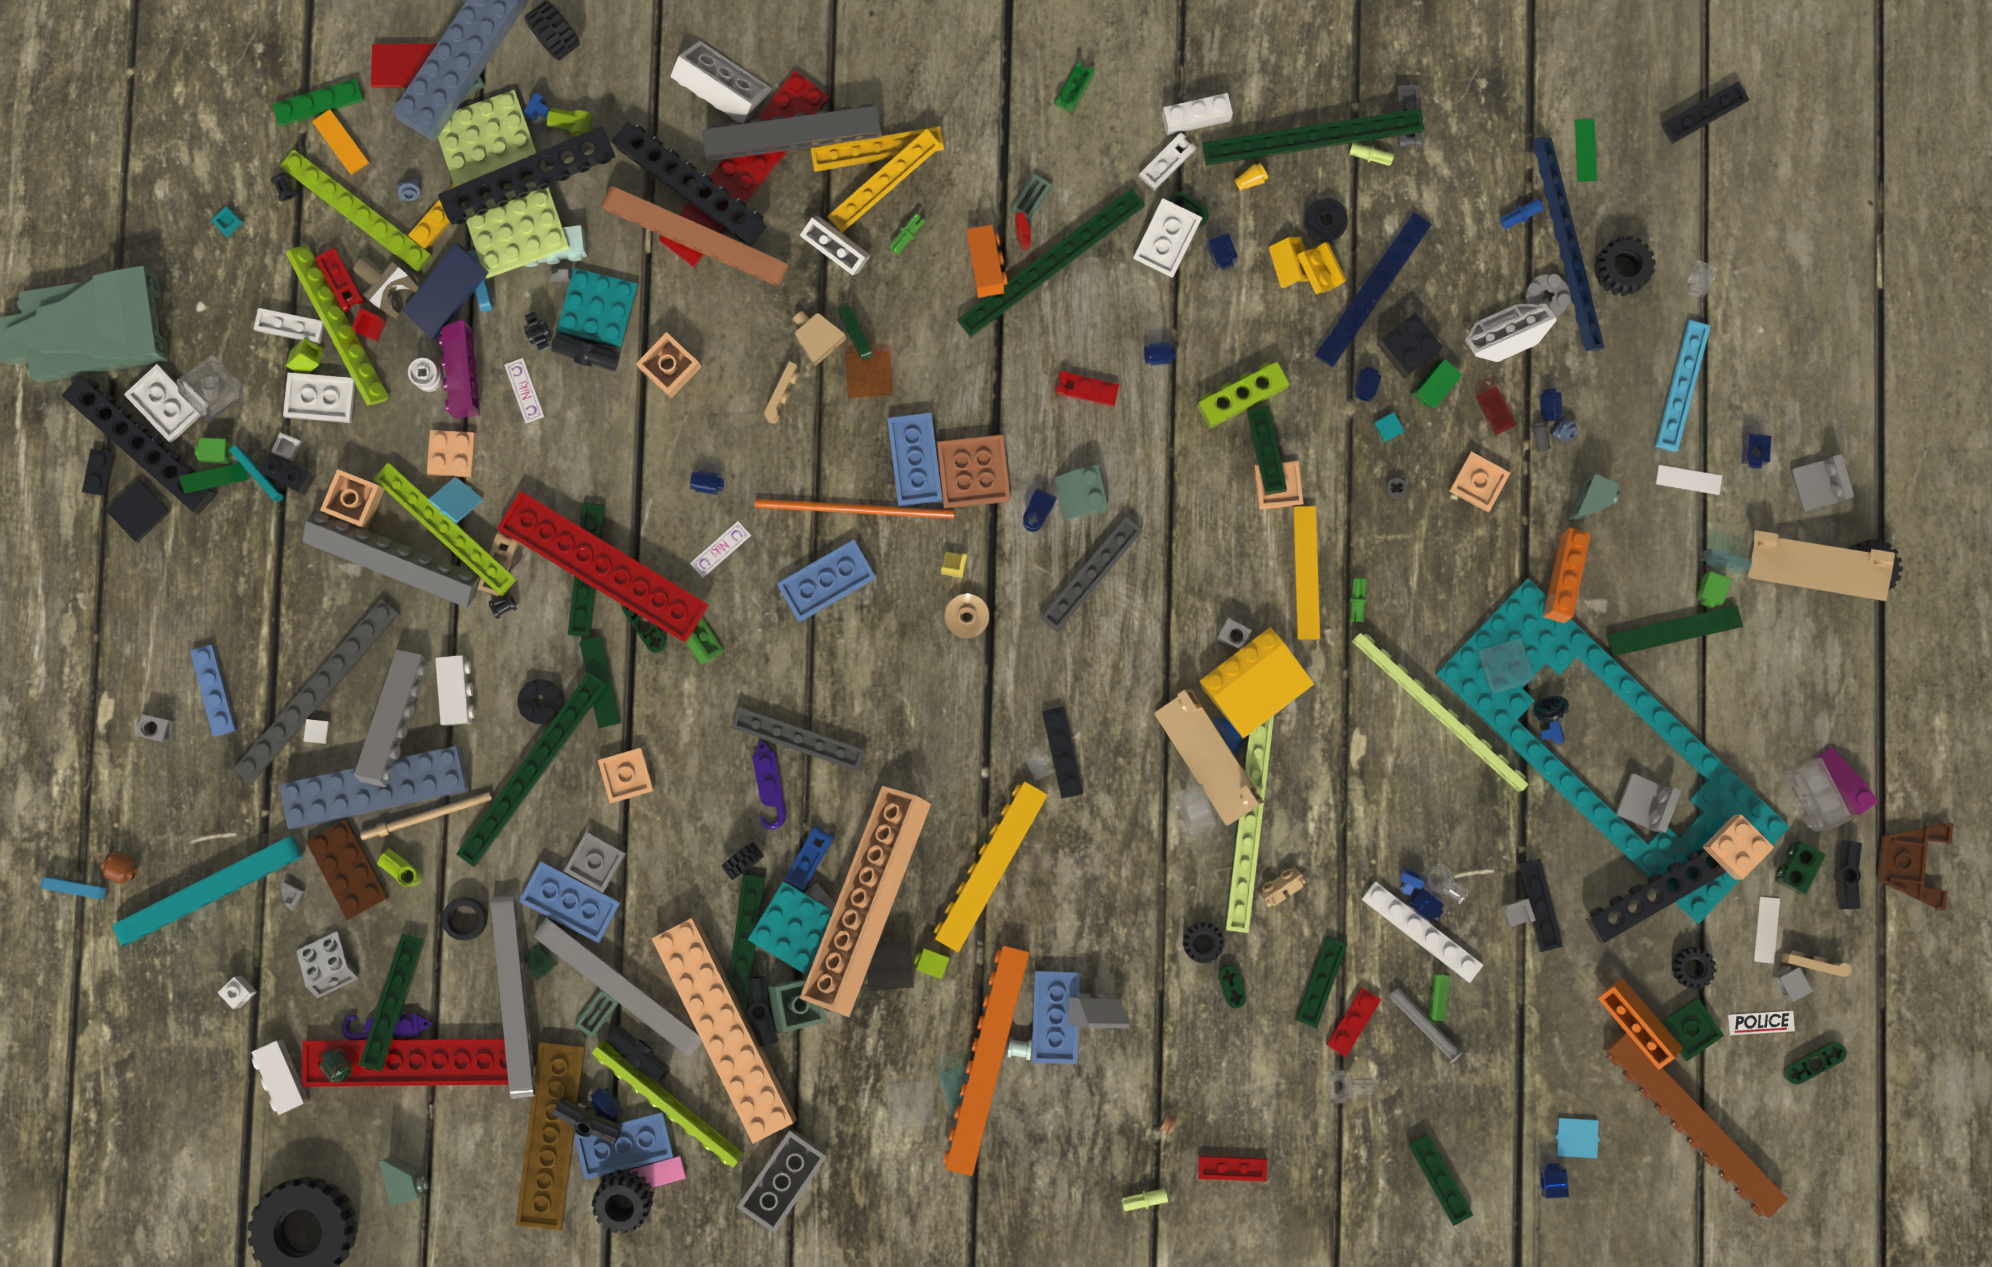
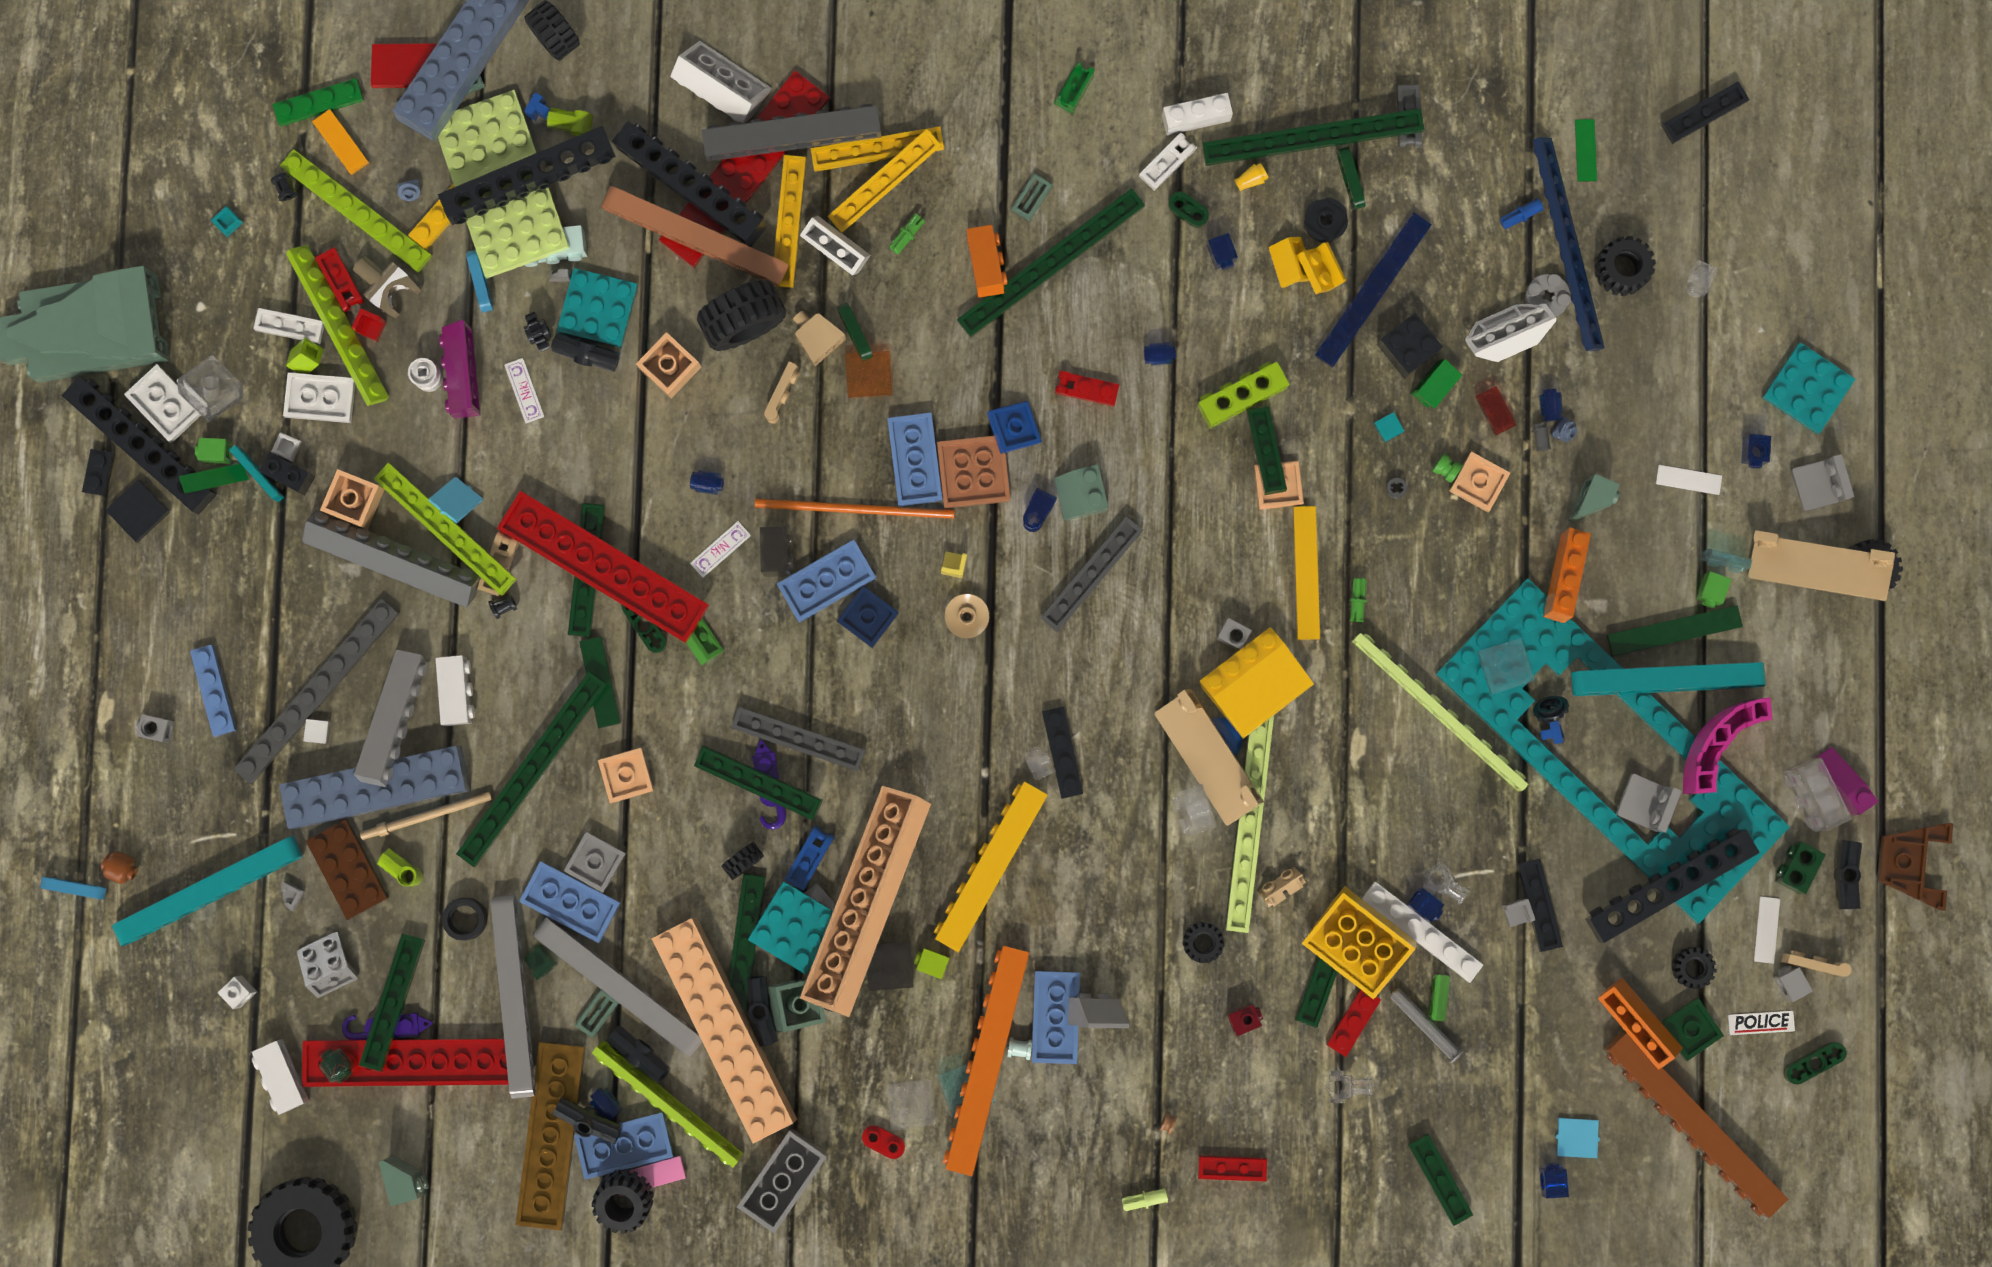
(445, 291): dark blue tile -> none
(451, 453): light nougat plate -> none
(532, 691): black plate -> none
(741, 315): none -> black tyre
(758, 782): none -> dark green tile
(776, 551): none -> clear smoke brick
(790, 215): none -> yellow plate
(868, 617): none -> dark blue plate
(883, 1142): none -> red plate
(1014, 427): none -> blue tile
(1022, 231): red tile -> none
(1167, 238): white plate -> none
(1237, 985): dark green beam -> none
(1245, 1019): none -> dark red brick
(1351, 178): none -> dark green beam
(1359, 942): none -> yellow slope
(1367, 384): clear blue brick -> none
(1371, 153): yellowish green axle -> none
(1410, 881): blue tile -> none
(1447, 467): none -> bright green wheel
(1668, 679): none -> teal beam
(1682, 385): medium azure tile -> none
(1715, 737): none -> dark pink brick
(1738, 847): light nougat brick -> none
(1808, 388): none -> teal plate

